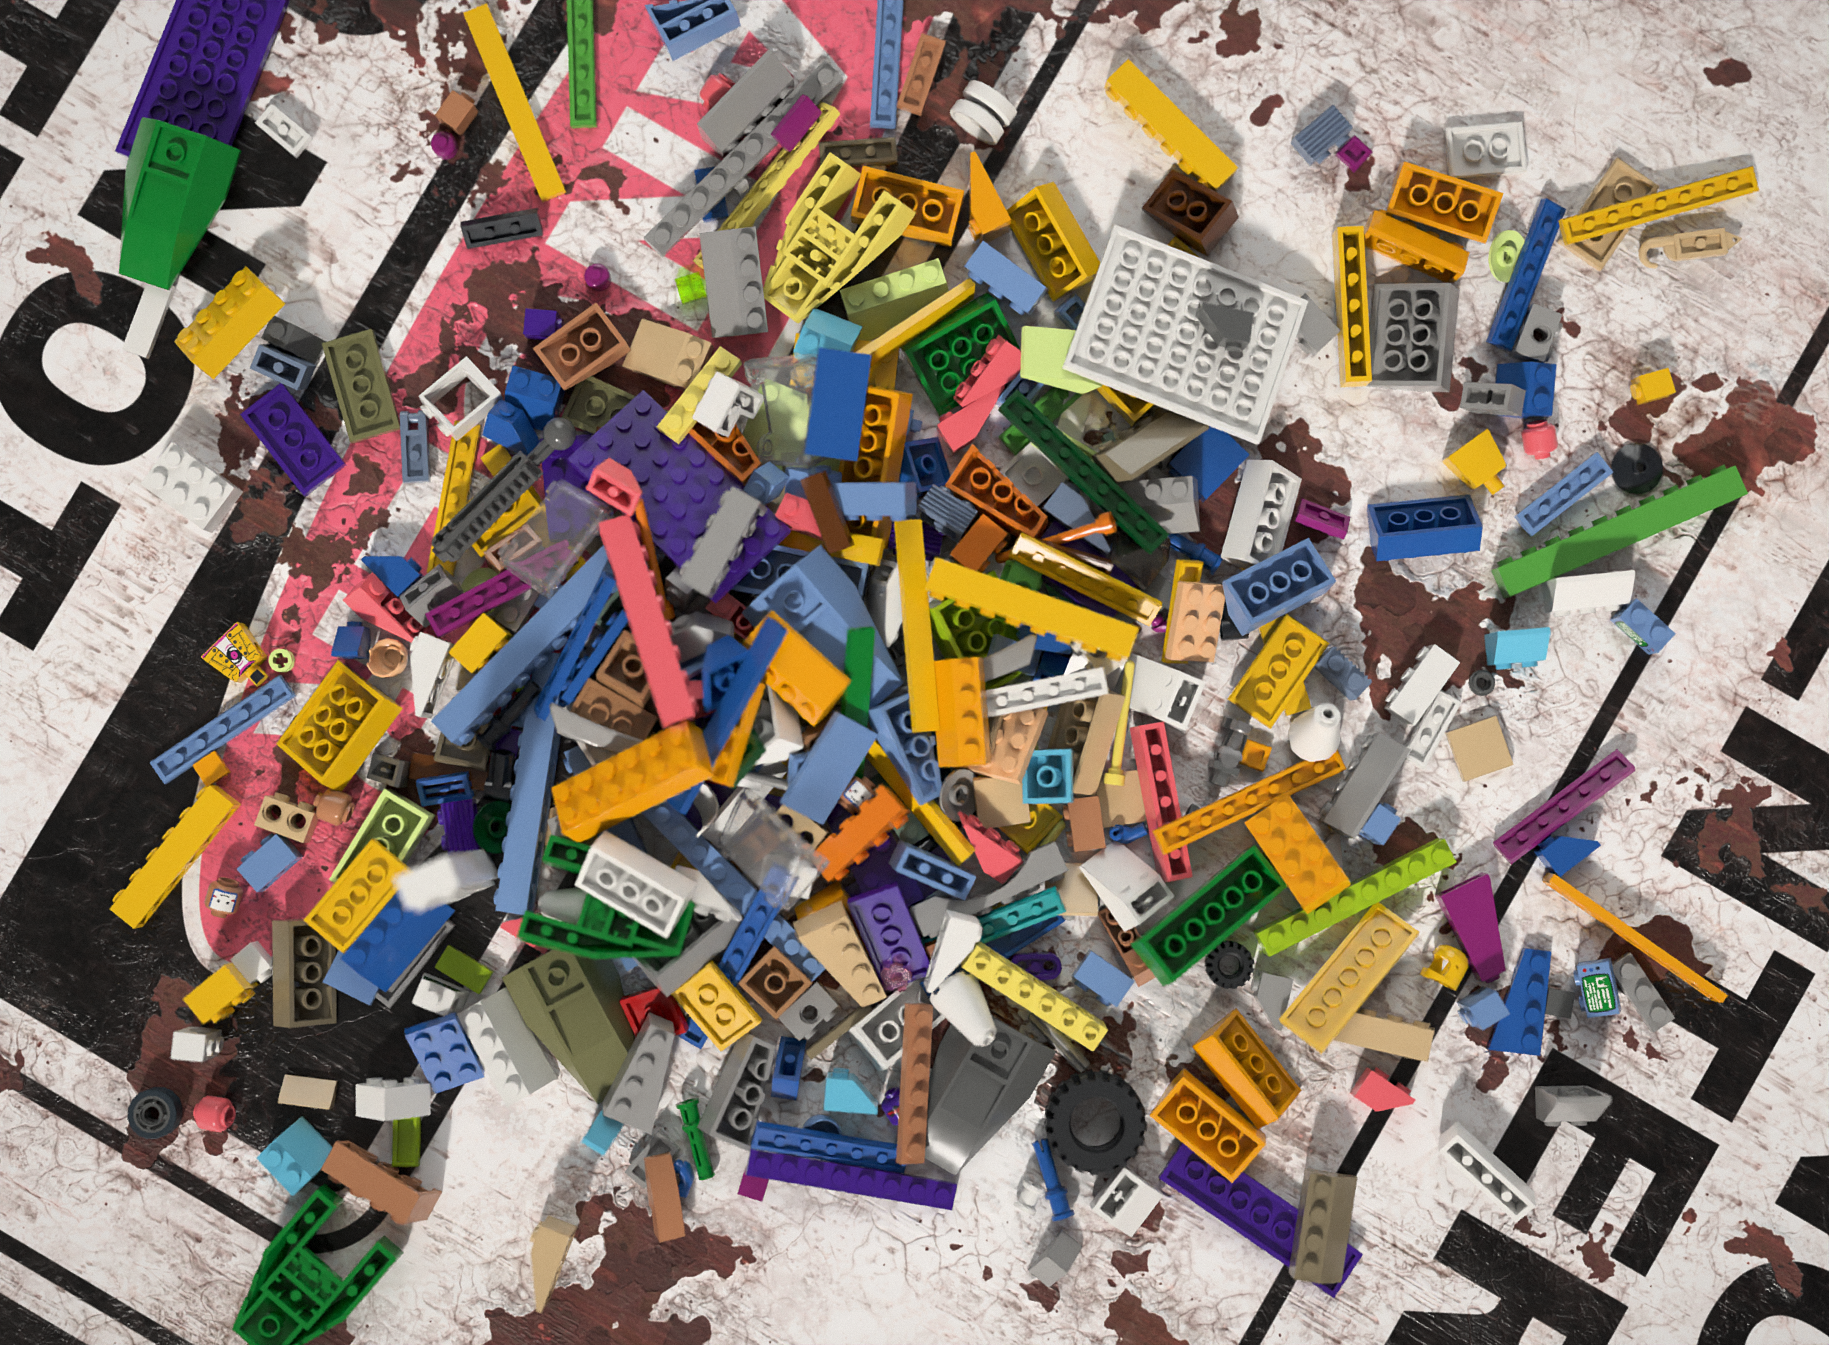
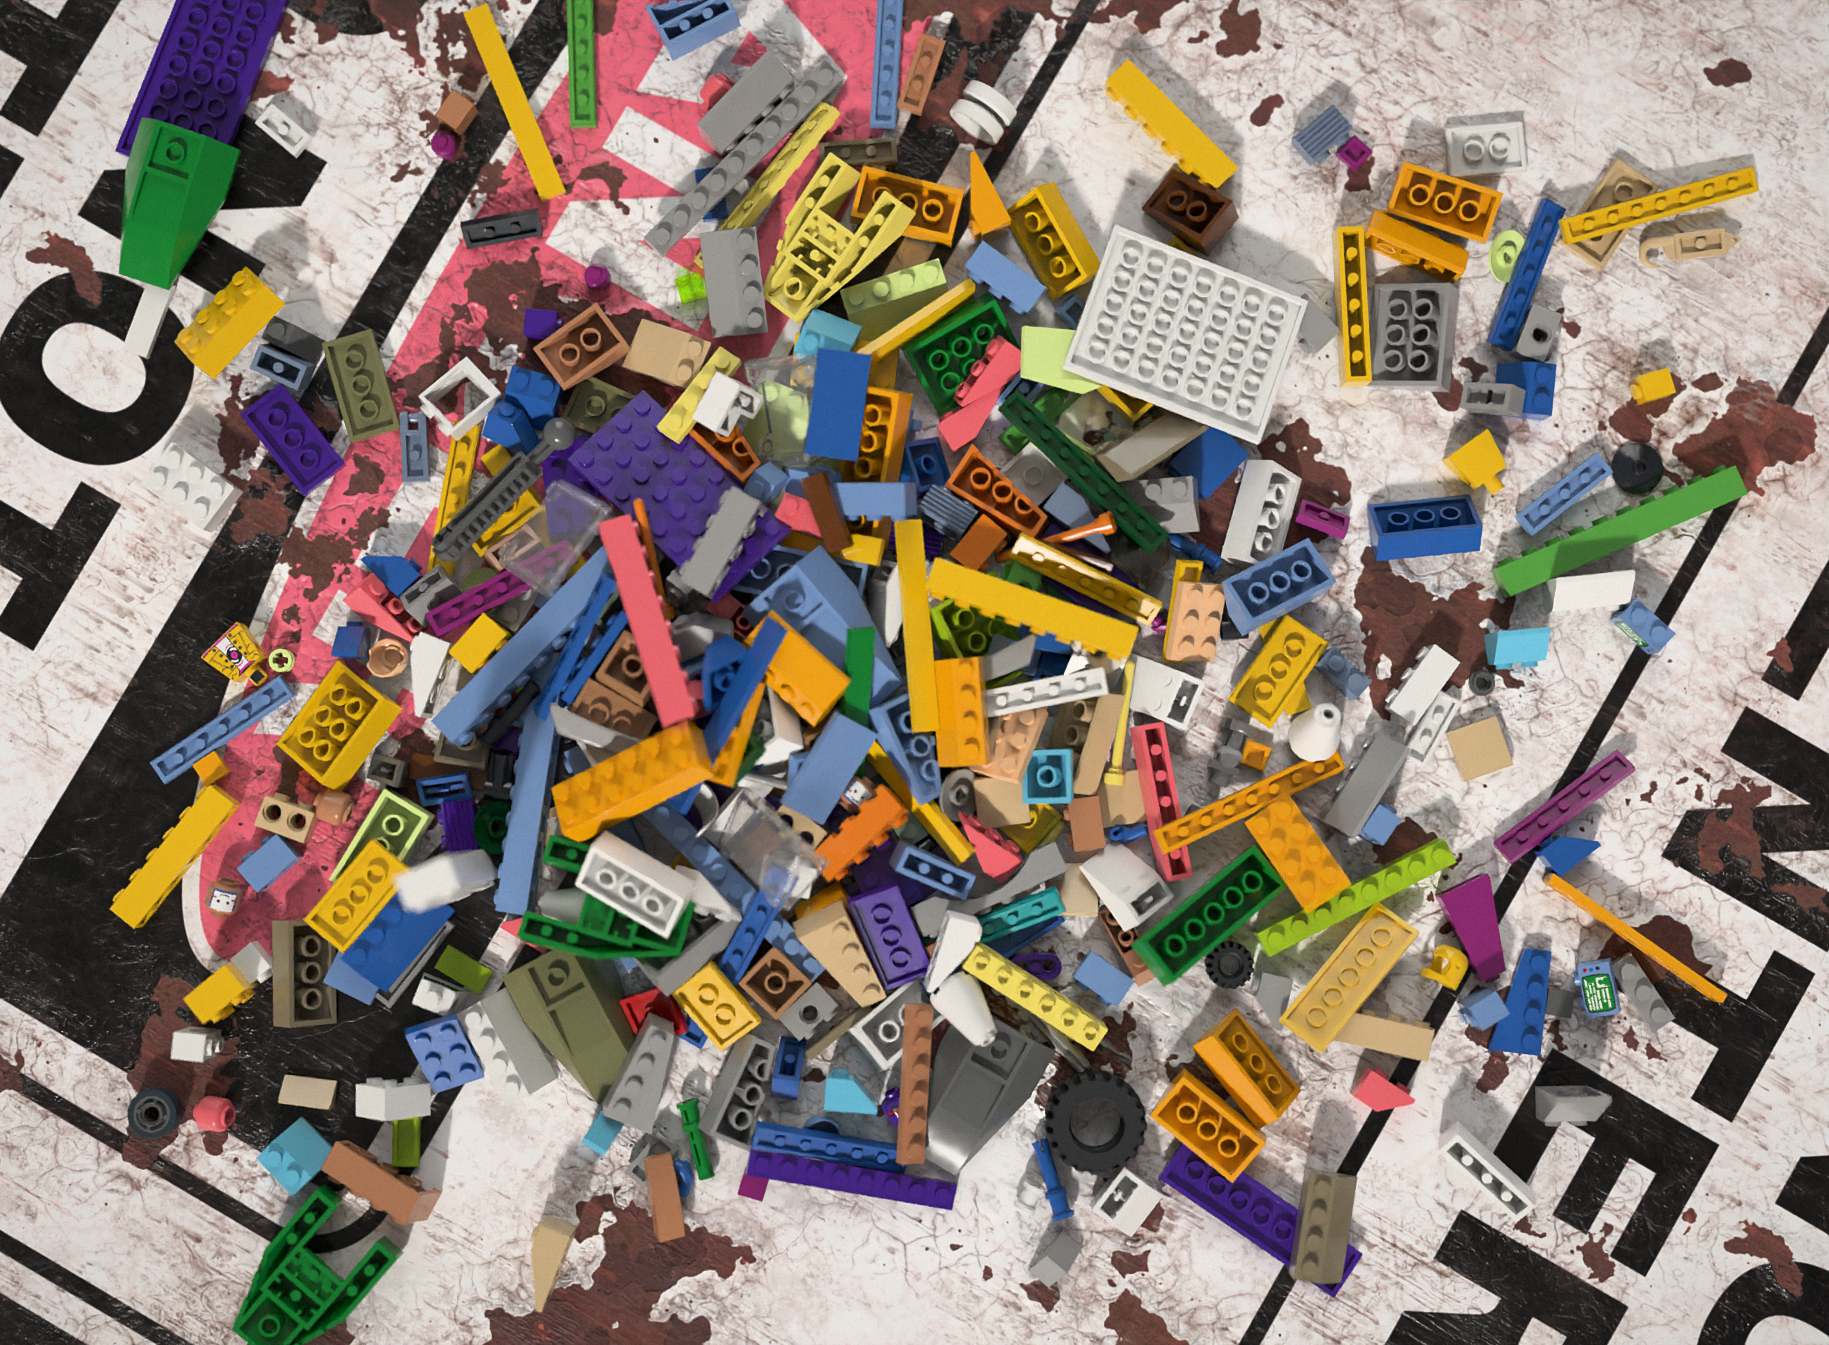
(615, 485): coral slope -> none
(796, 123): magenta tile -> none
(896, 977): clear pink plant -> none
(1226, 325): dark grey slope -> none
(1539, 438): coral head -> none

